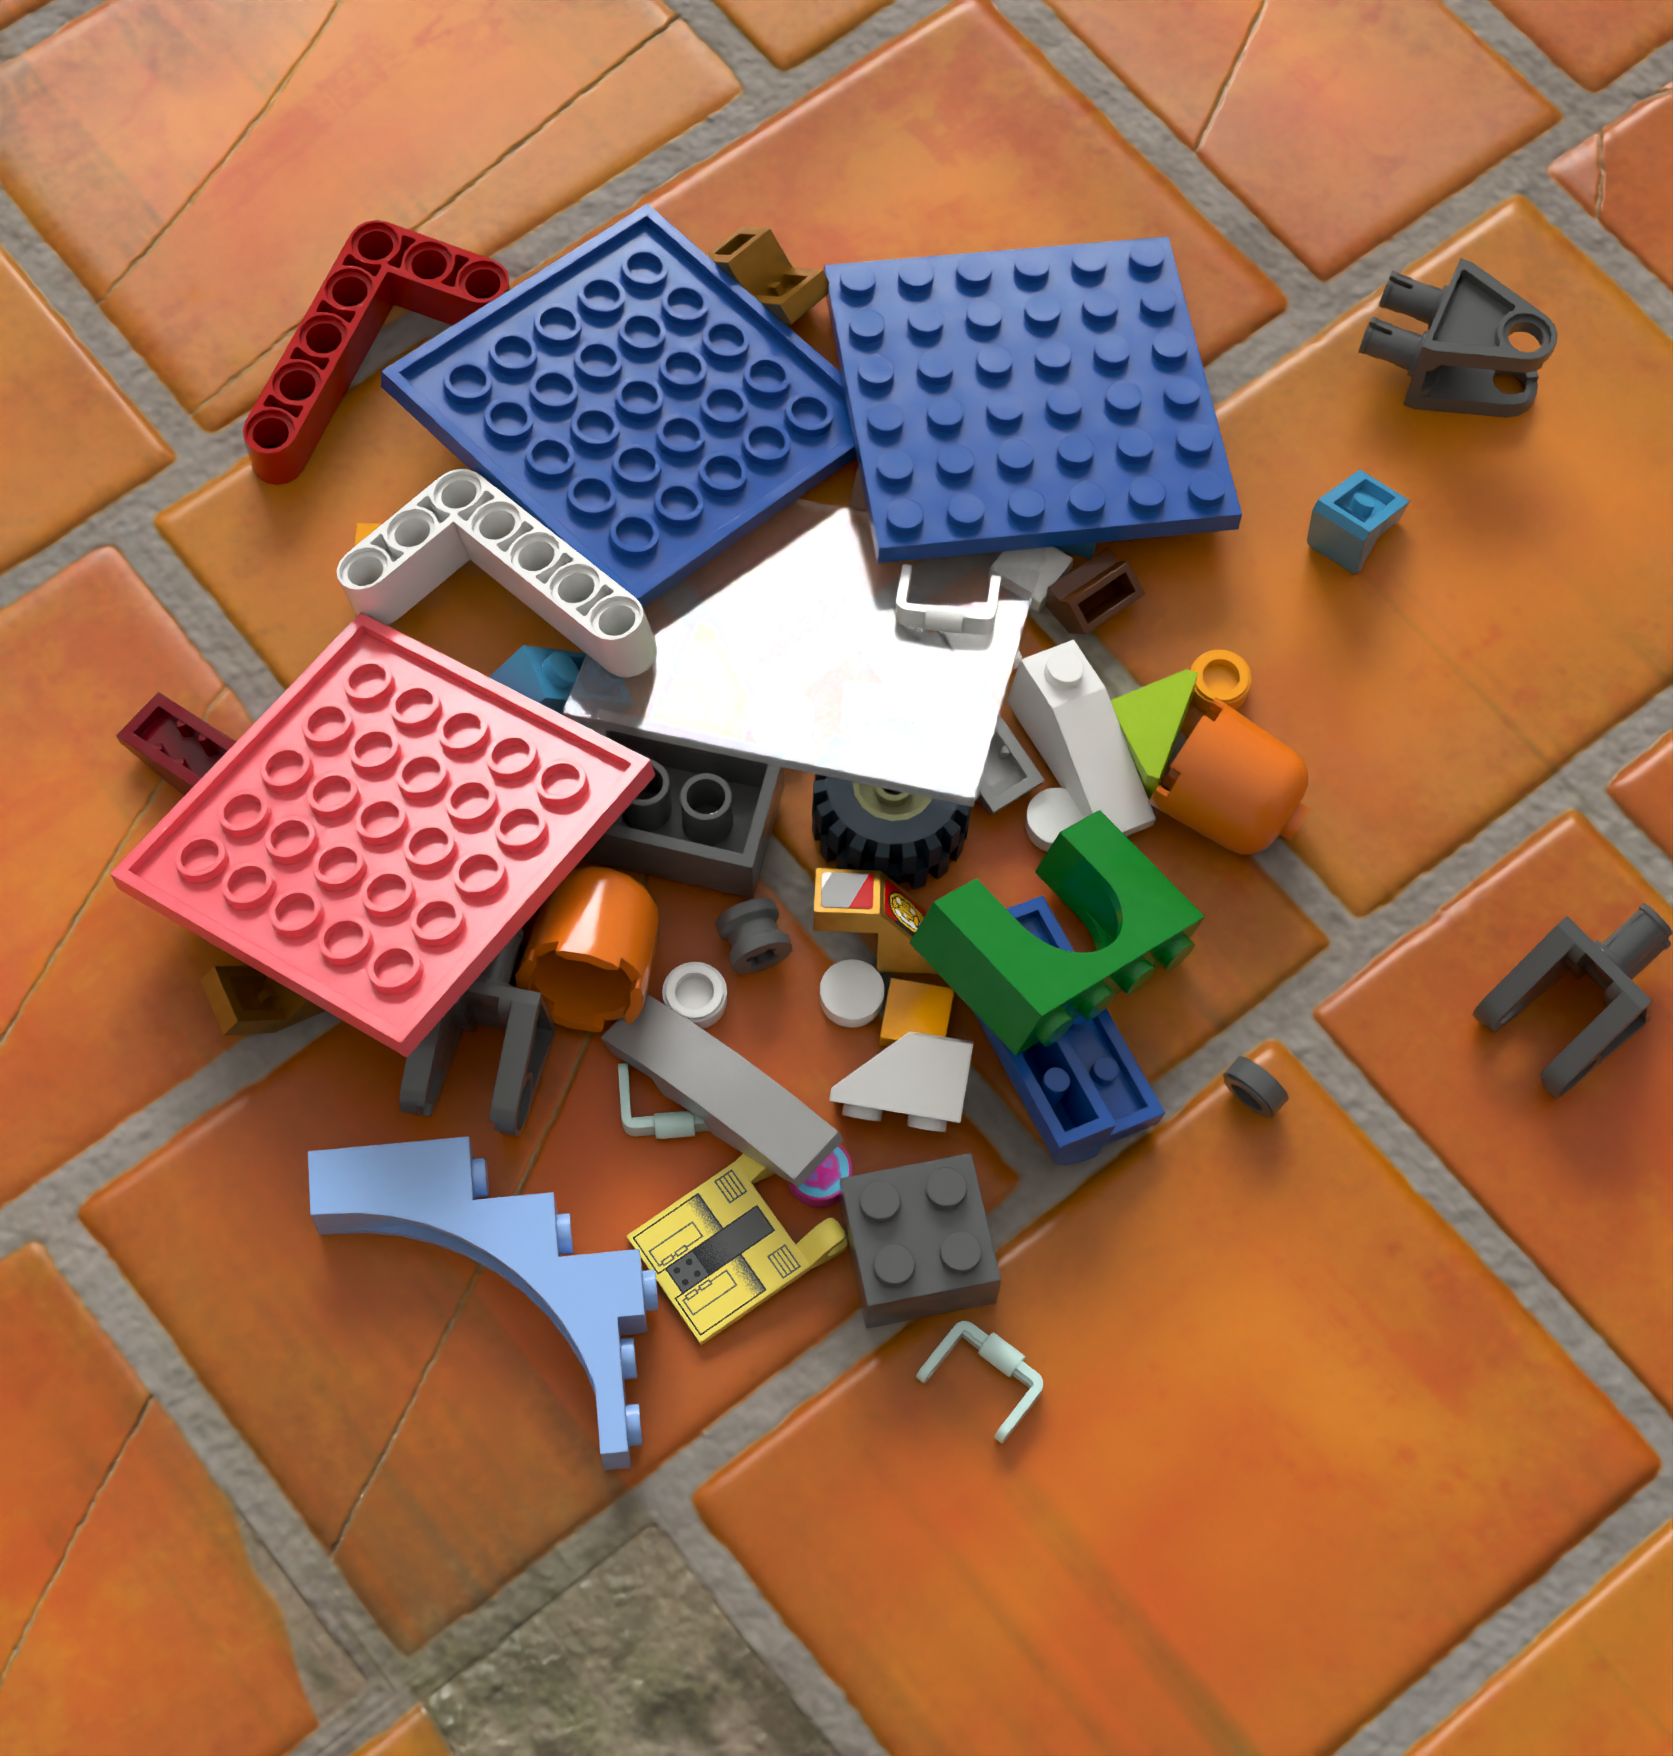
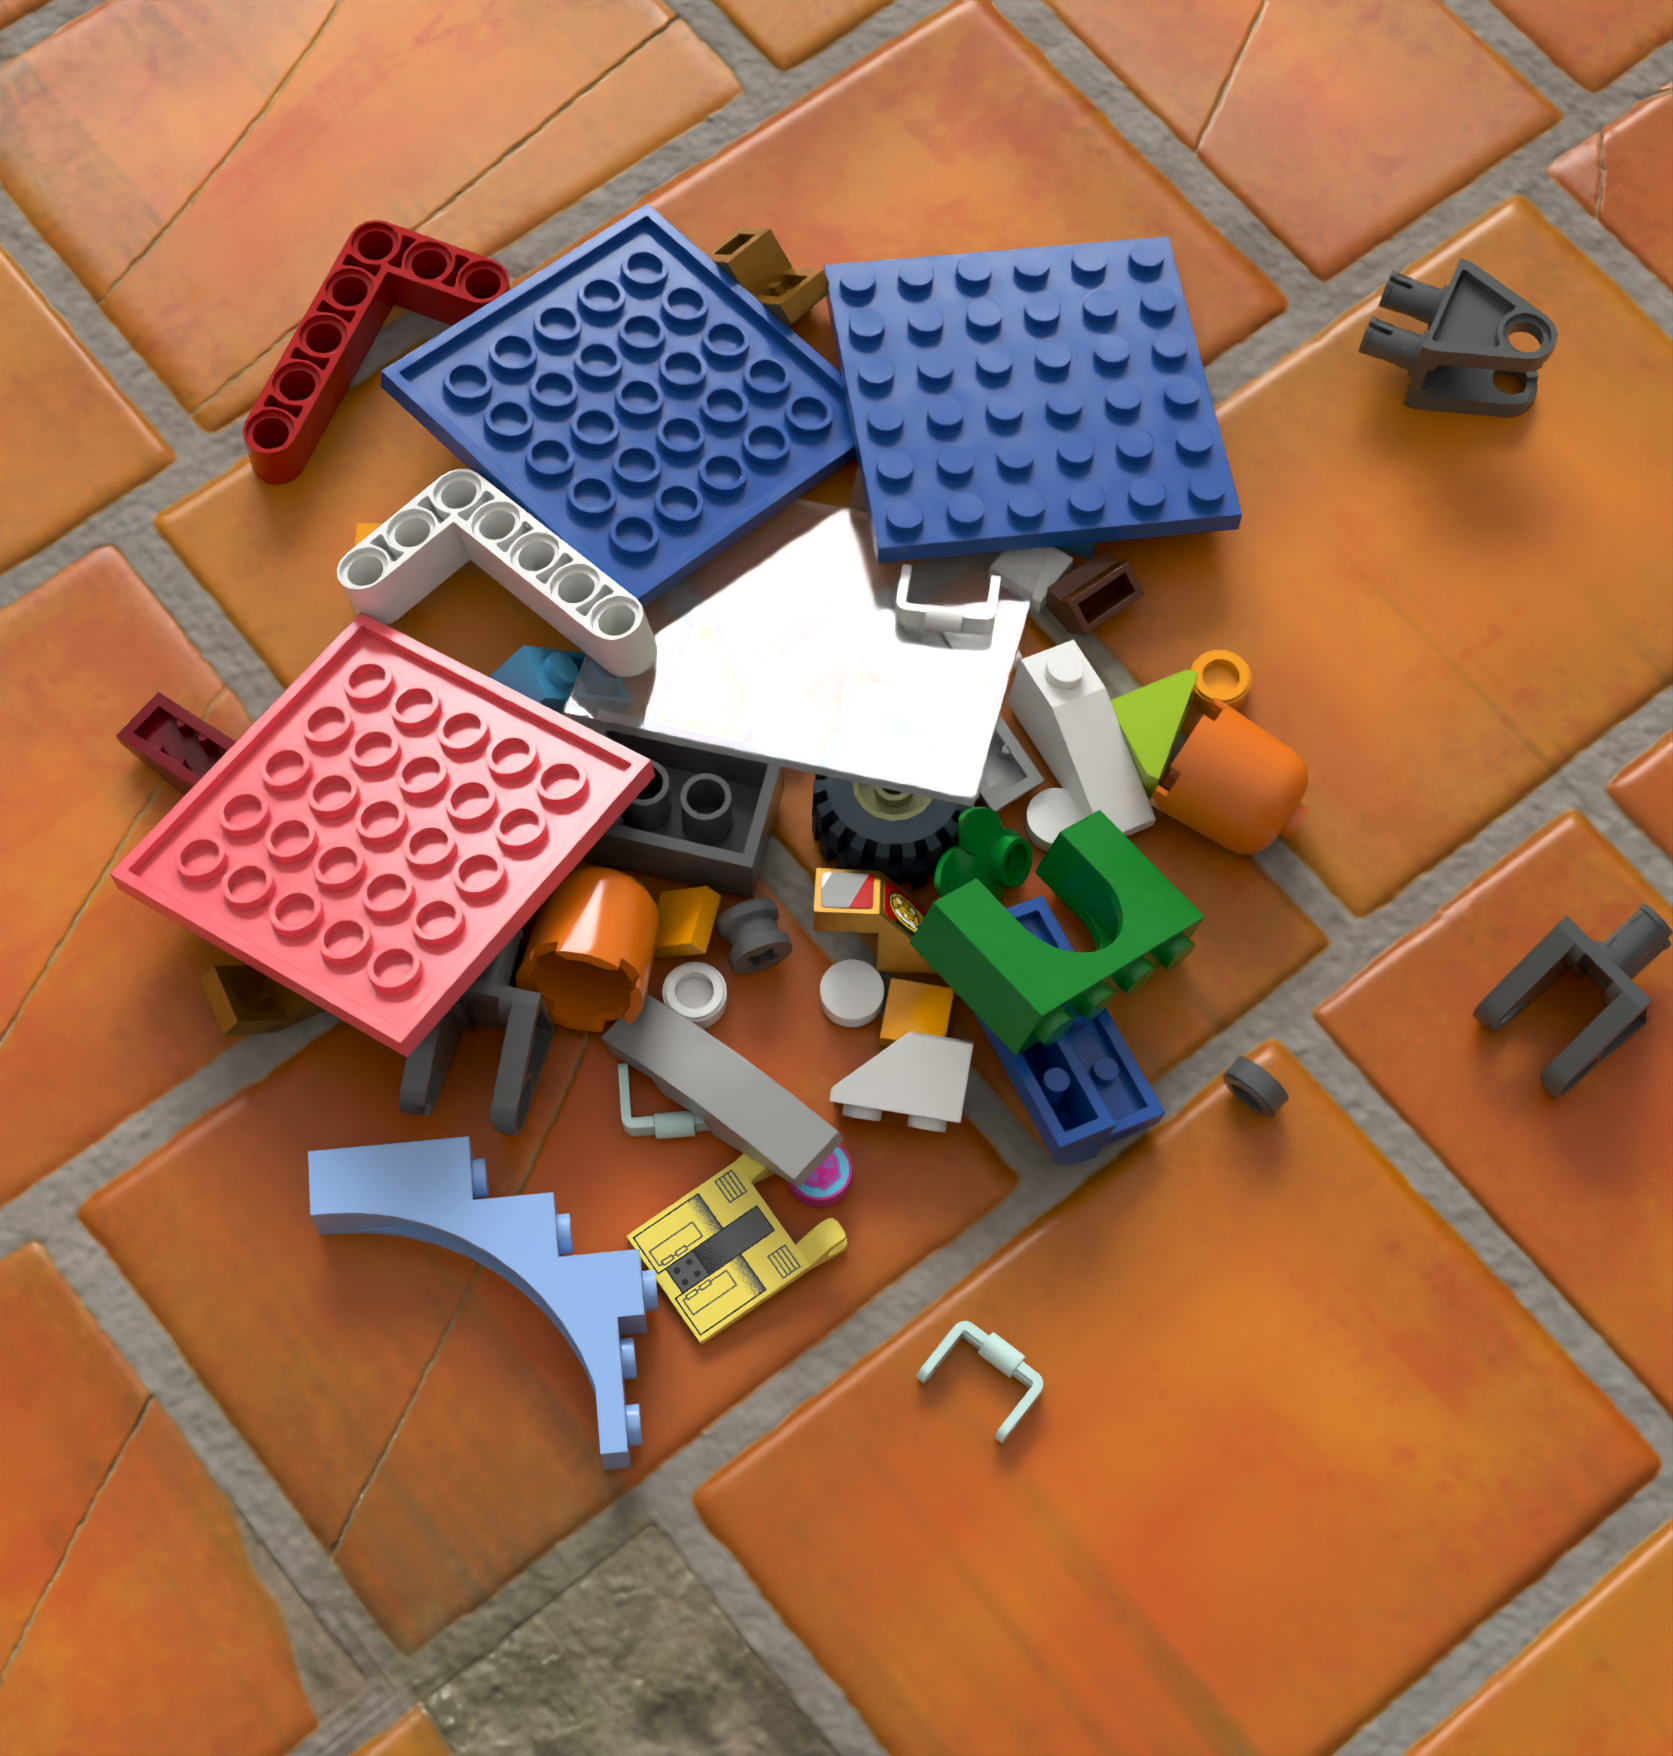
(686, 921): none -> light orange tile
(919, 1240): dark grey brick -> none
(984, 852): none -> green plate
(1352, 519): dark azure slope -> none

